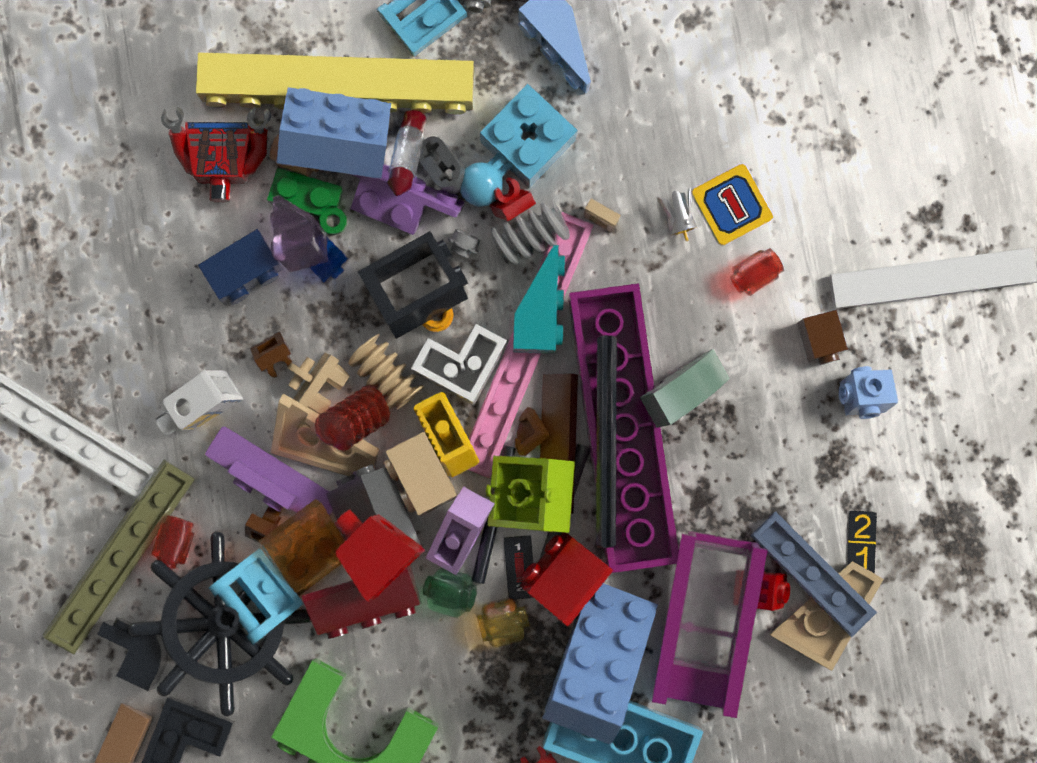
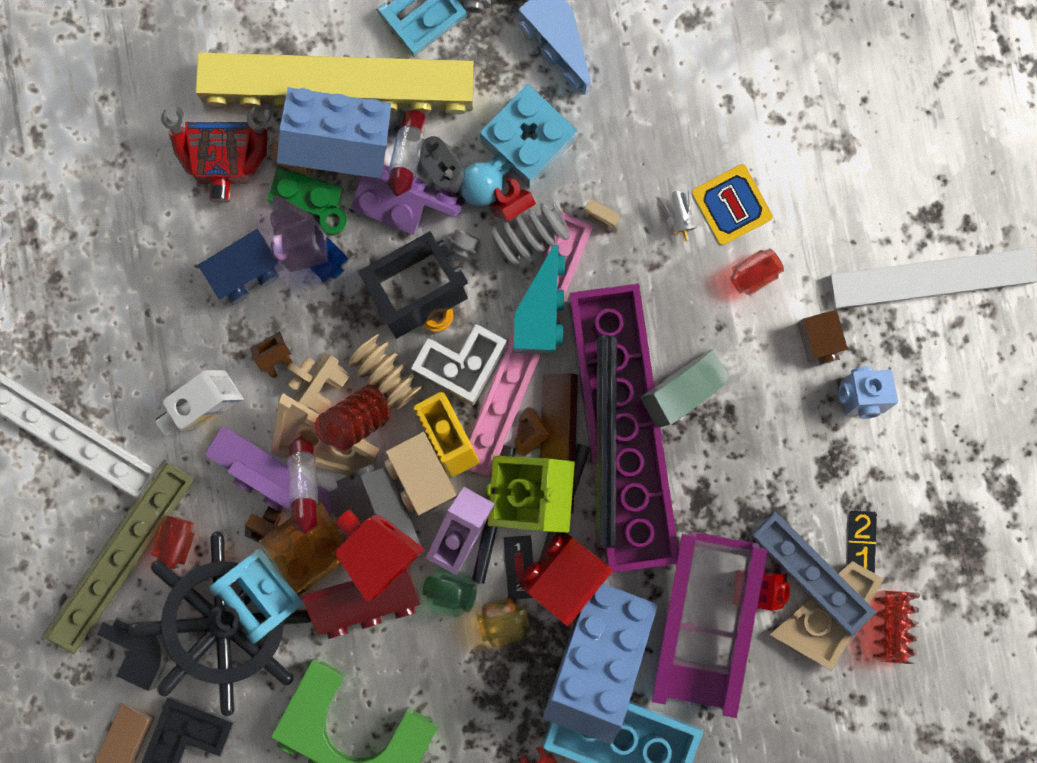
(302, 484): none -> piece
(896, 627): none -> clear red piece

